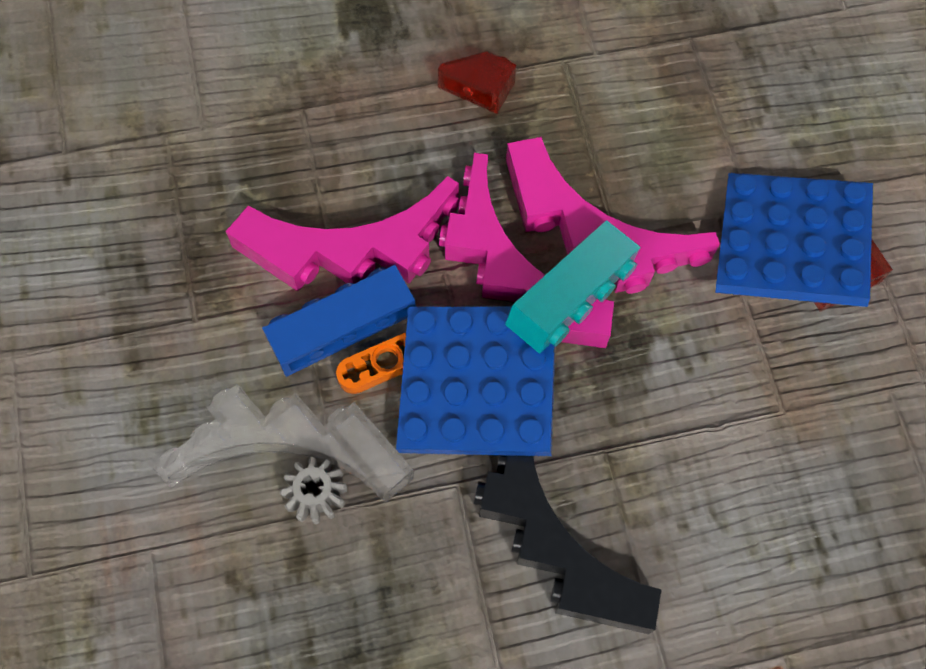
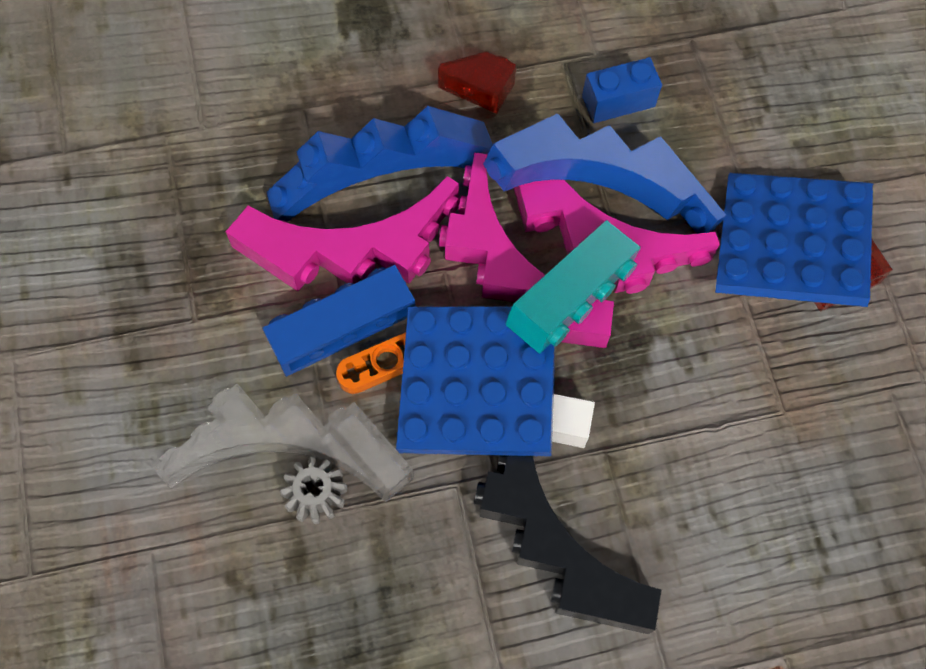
(379, 148): none -> blue arch
(571, 420): none -> white brick
(621, 90): none -> blue brick
(647, 173): none -> arch

